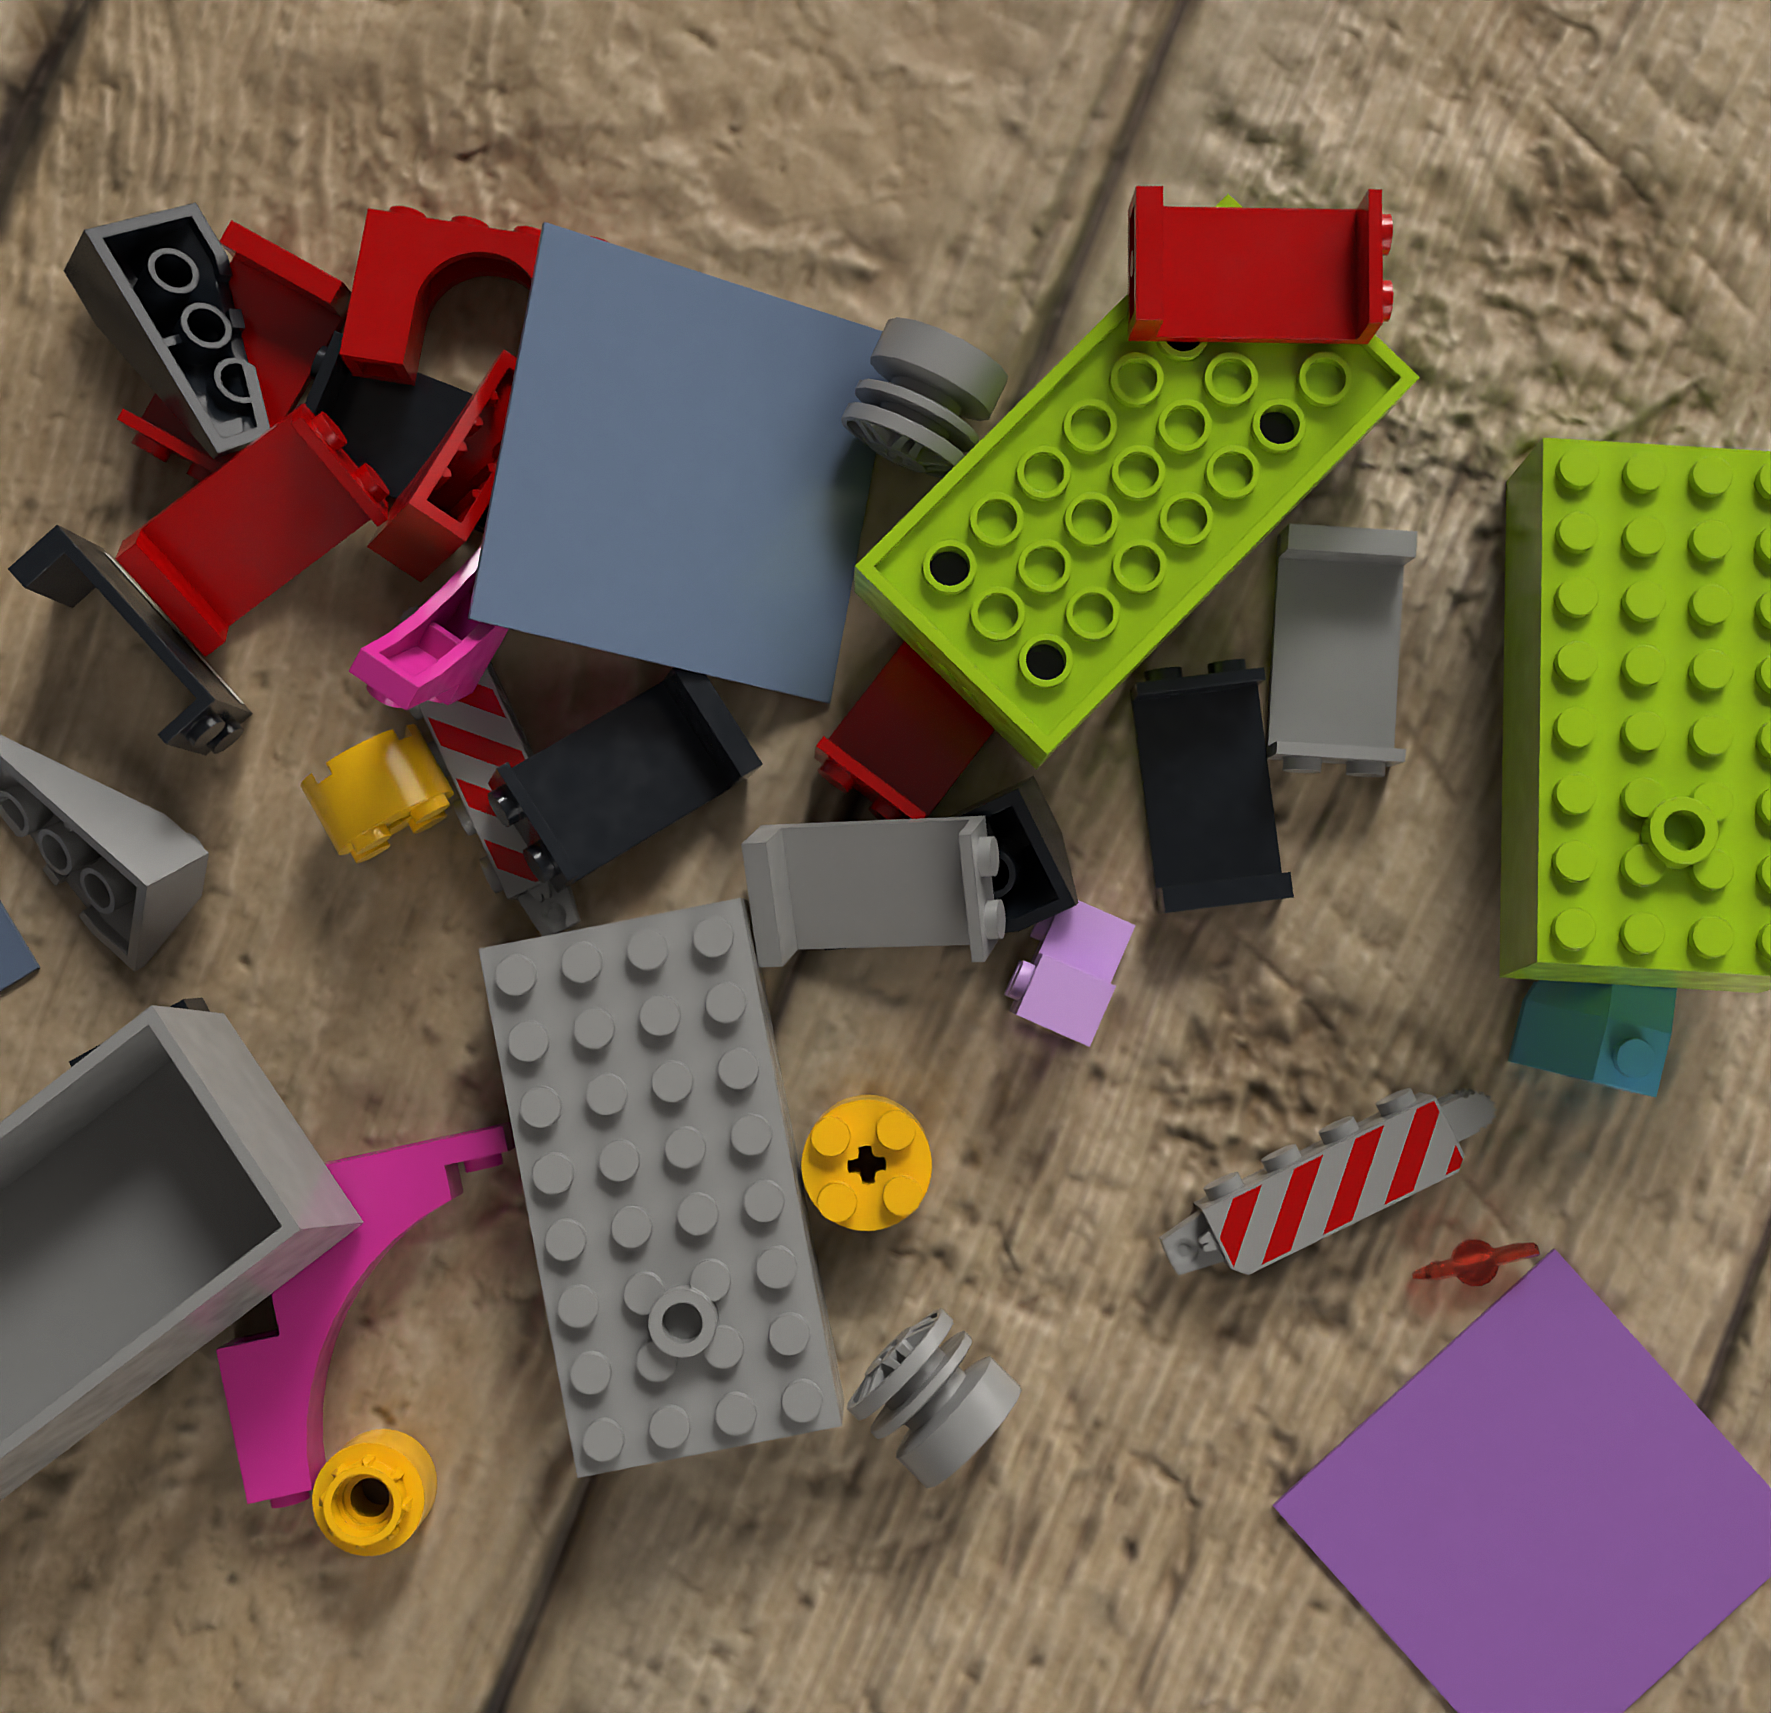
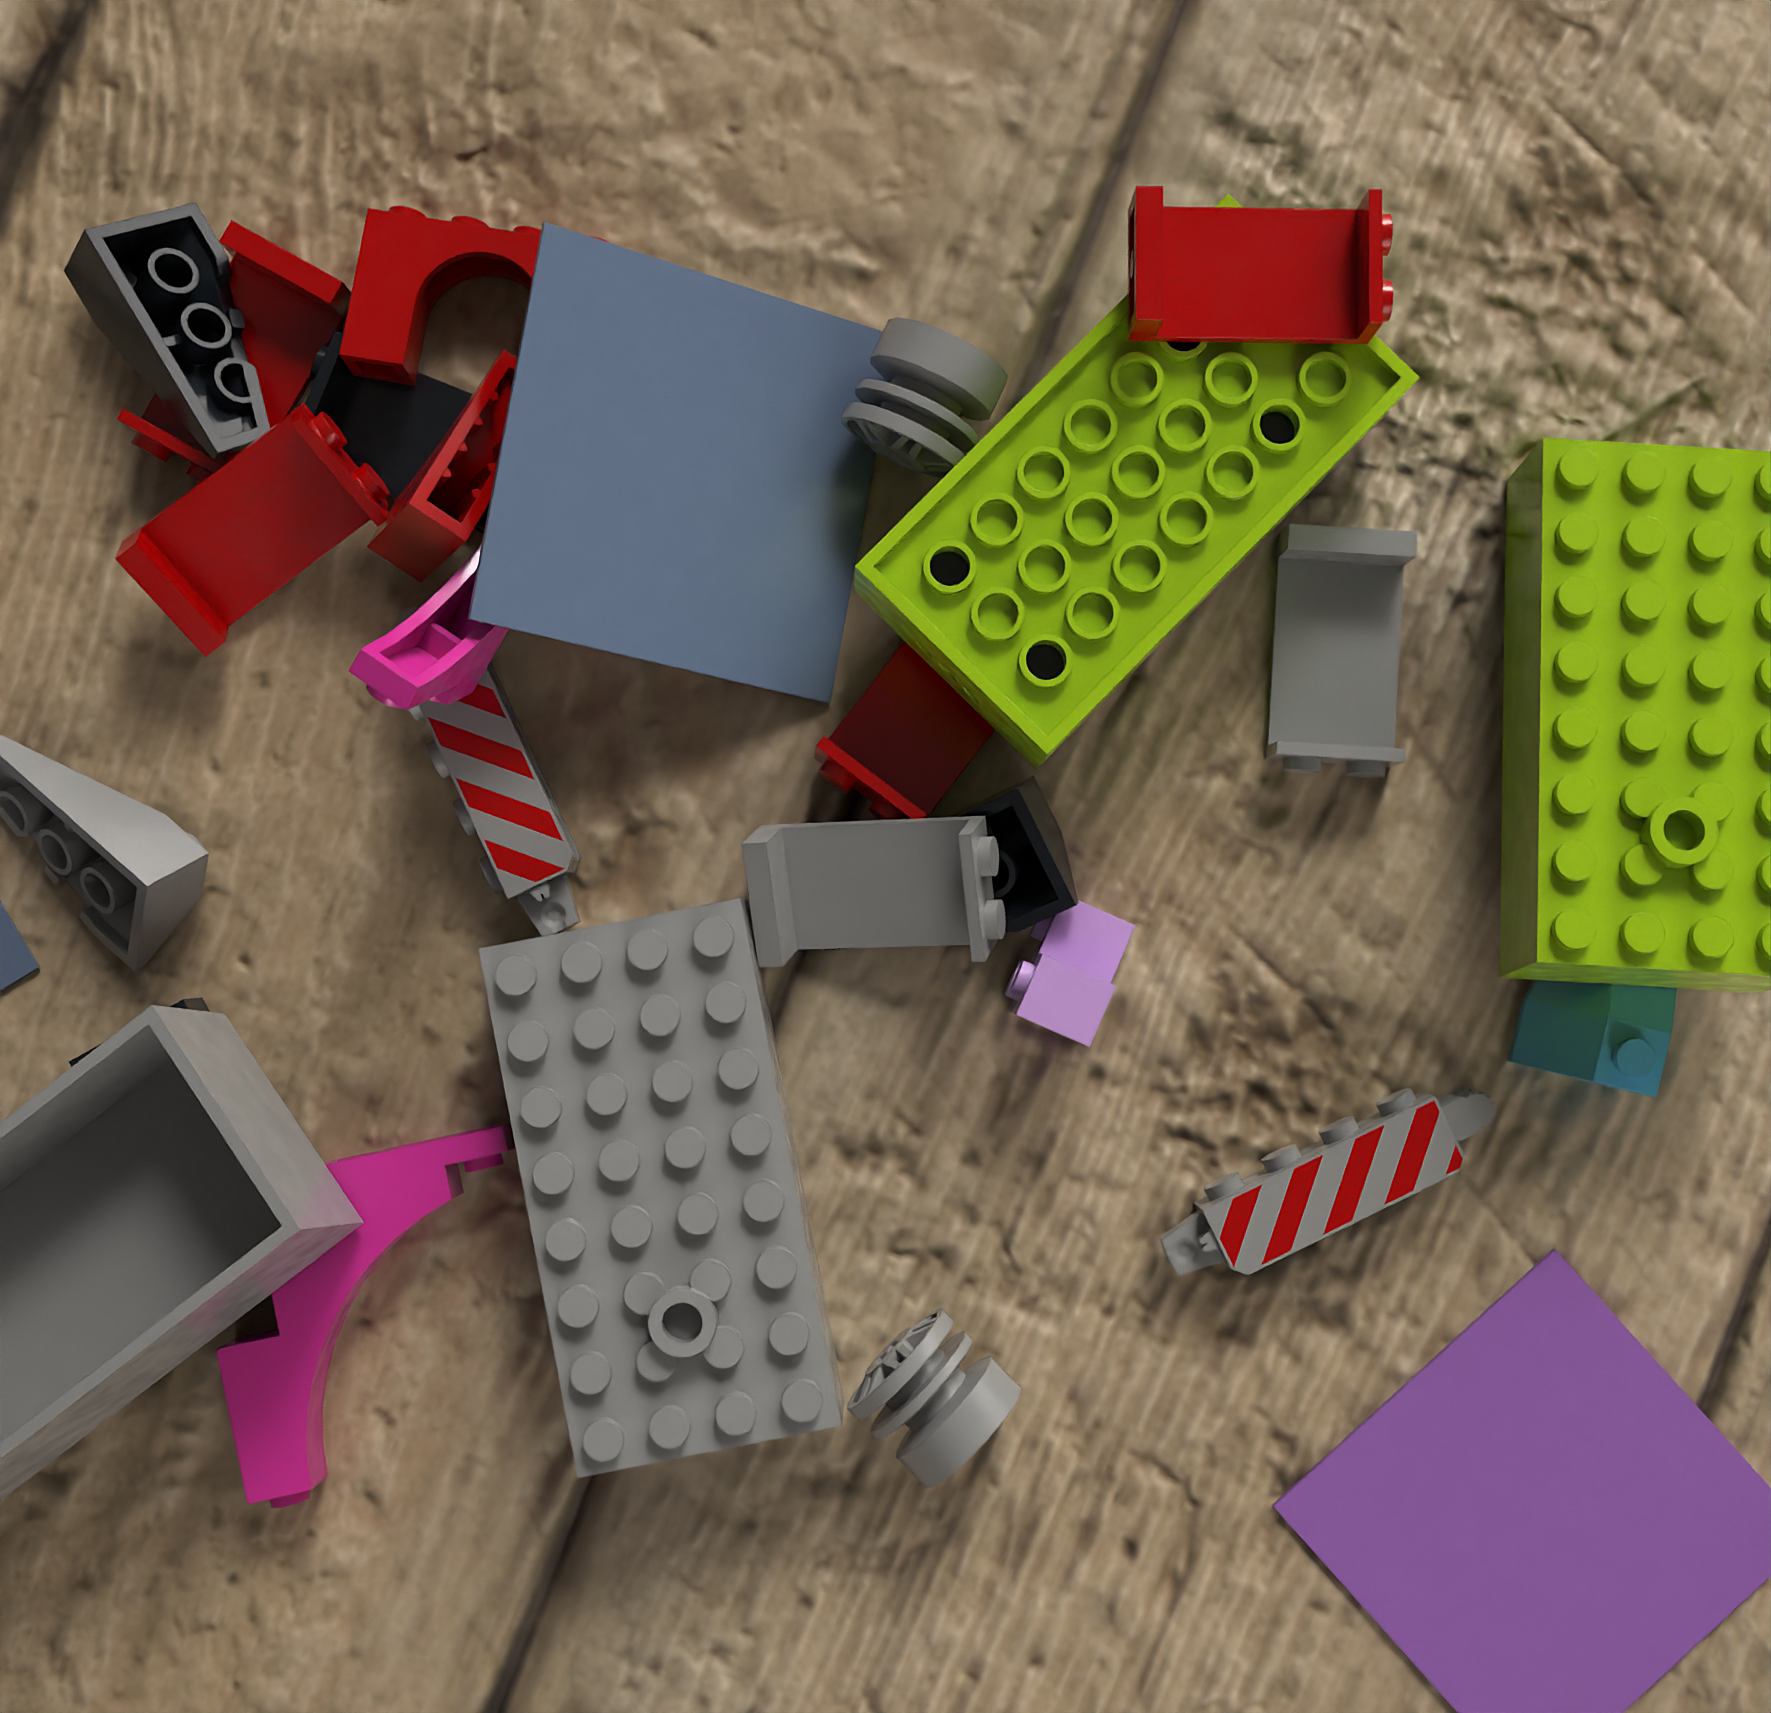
(71, 567): black panel -> none
(352, 1519): yellow piece -> none
(379, 792): yellow brick -> none
(622, 778): black panel -> none
(841, 1190): yellow brick -> none
(1207, 788): black panel -> none
(1476, 1261): clear red piece -> none

